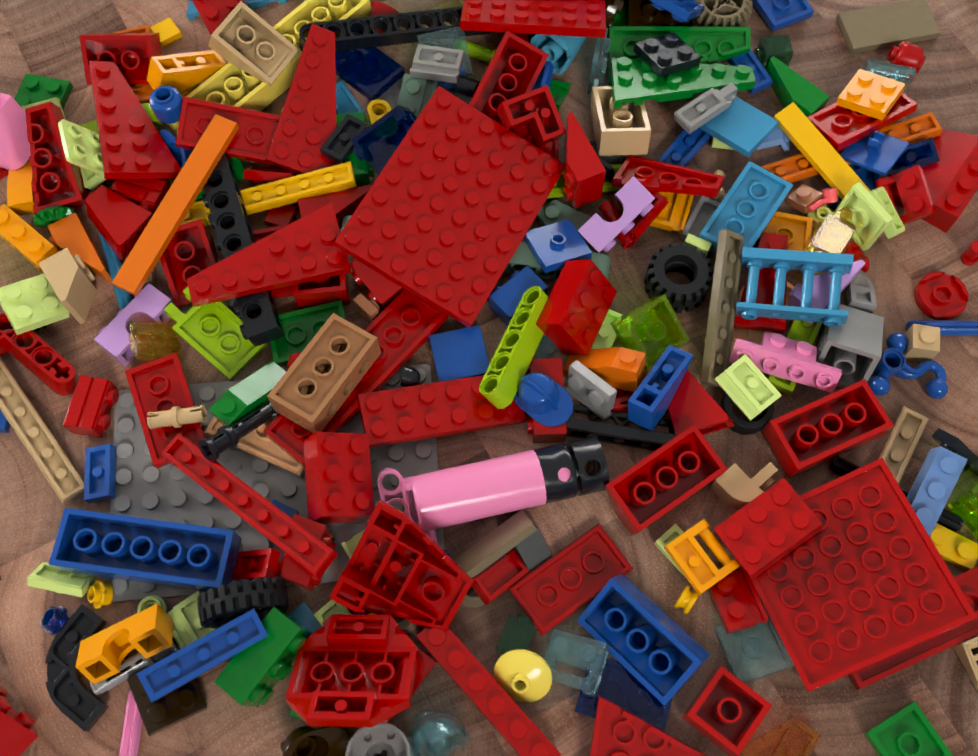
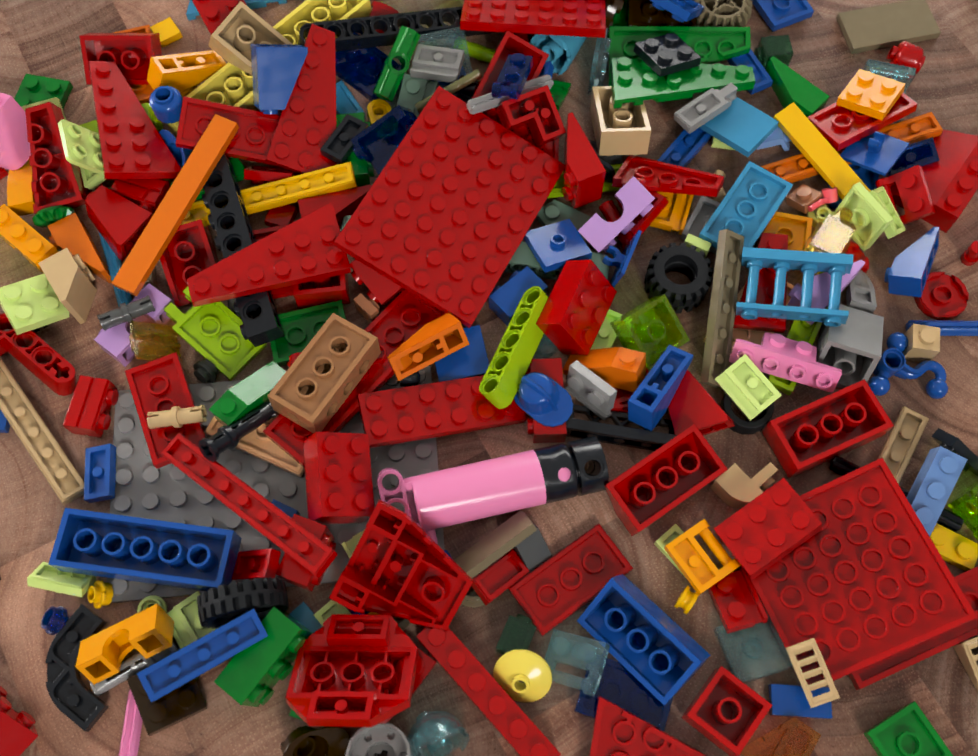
(126, 313): none -> dark grey pin
(205, 371): none -> pearl dark grey plate
(275, 74): none -> blue slope
(402, 50): none -> green piece
(428, 345): none -> orange slope
(453, 87): none -> olive bar
(487, 102): none -> light grey axle
(512, 76): none -> clear blue plate
(622, 259): none -> blue piece
(792, 702): none -> blue tile
(822, 669): none -> tan slope
(913, 266): none -> slope

